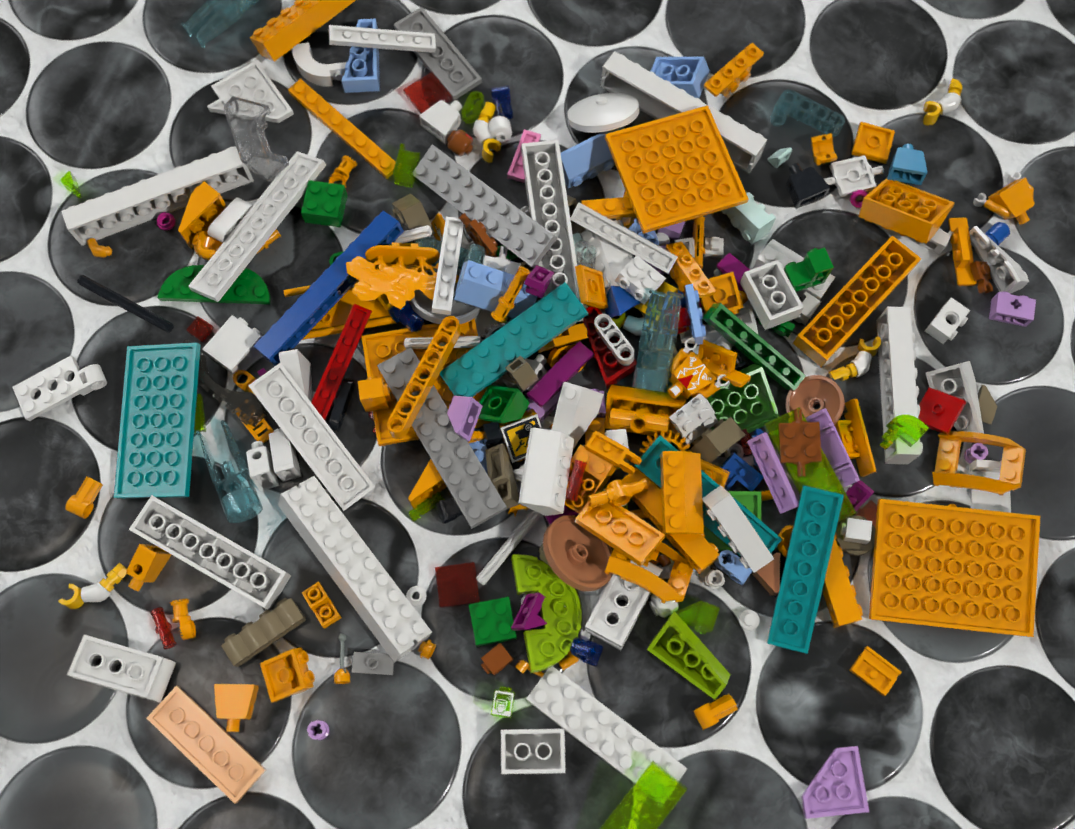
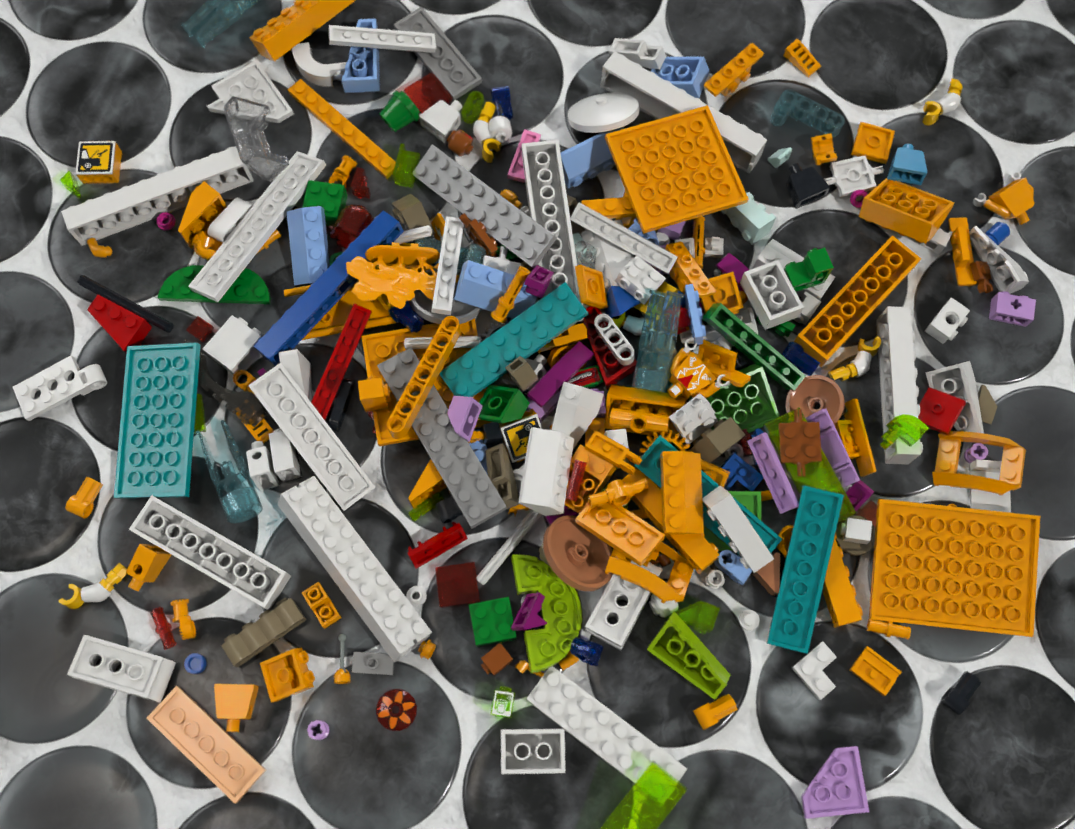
(98, 162): none -> piece
(119, 323): none -> red wedge
(195, 663): none -> blue tile
(308, 244): none -> light blue slope
(350, 224): none -> clear red cylinder
(359, 184): none -> clear red bracket
(399, 111): none -> green piece
(406, 713): none -> clear red dish
(437, 545): none -> red plate
(511, 197): none -> light orange cylinder
(587, 377): none -> slope
(639, 52): none -> white slope
(801, 50): none -> light orange slope
(801, 360): none -> clear blue piece
(811, 667): none -> white plate
(888, 629): none -> light orange pin
(958, 696): none -> black piece

